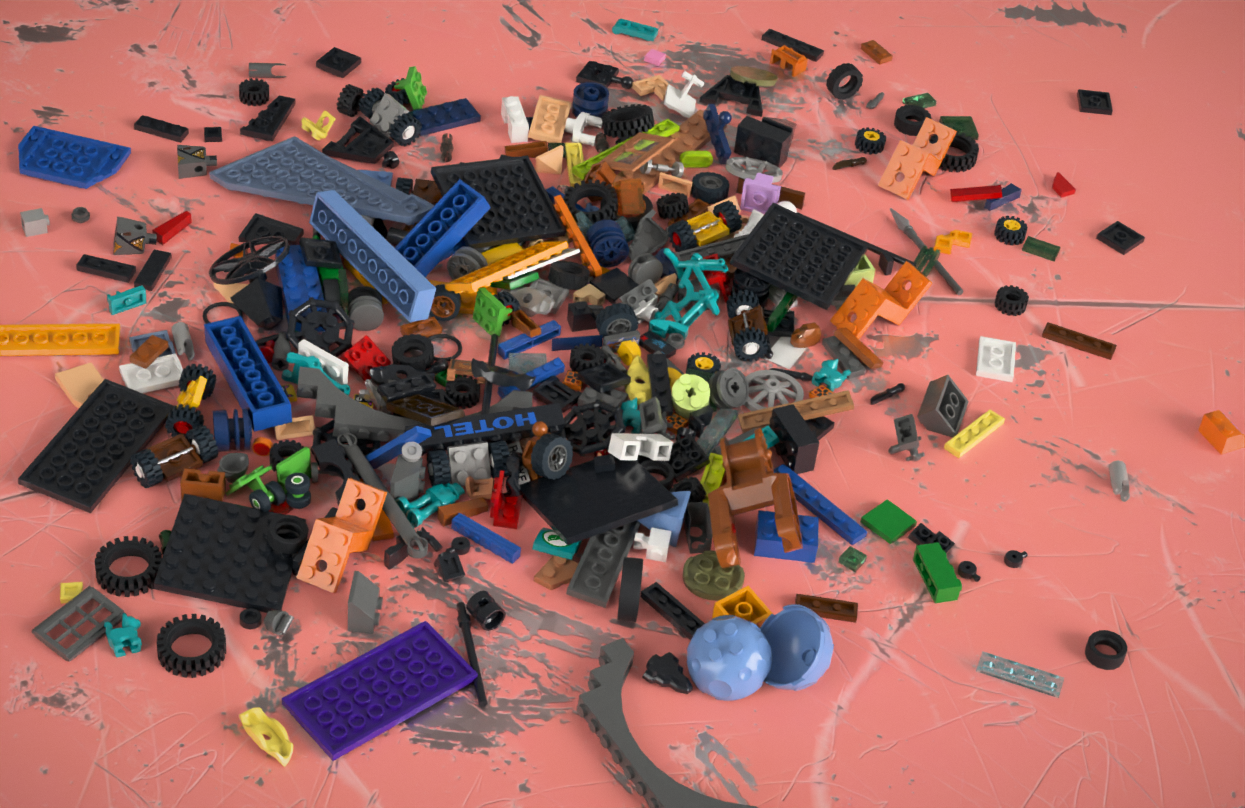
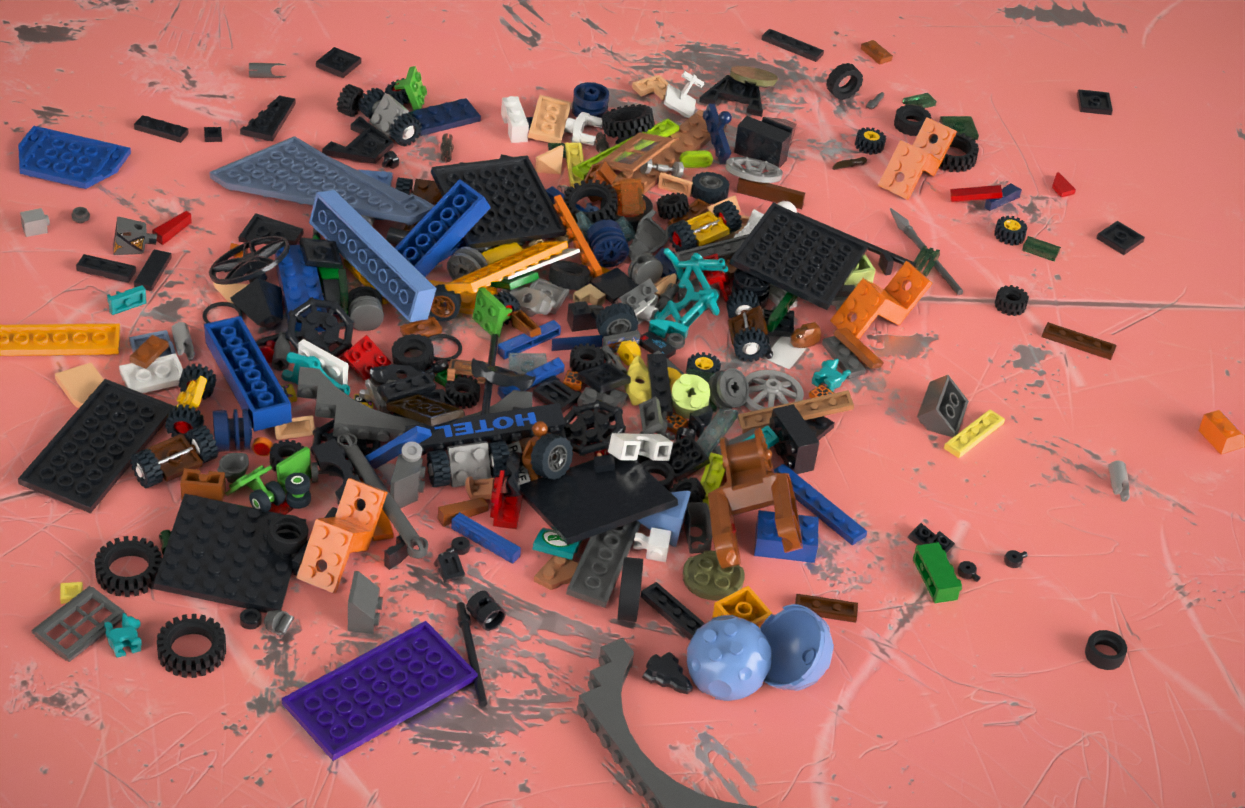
(193, 161): dark grey torso -> none
(254, 92): black tyre -> none
(257, 723): light yellow piece -> none
(317, 130): light yellow bracket -> none
(345, 138): black piece -> none
(379, 226): black sticker -> none
(431, 539): black plate -> none
(435, 496): teal piece -> none
(531, 149): dark orange piece -> none
(602, 75): black plate -> none
(631, 415): teal animal -> none
(635, 29): teal plate -> none
(654, 57): bright pink tile -> none
(759, 193): lavender panel -> none
(788, 55): orange window -> none
(797, 375): black piece -> none
(852, 559): clear green plate -> none
(888, 393): black piece -> none
(888, 521): green tile -> none
(907, 438): dark grey piece -> none
(956, 237): light orange tile -> none
(996, 359): white tile -> none
(1020, 674): clear light blue plate -> none

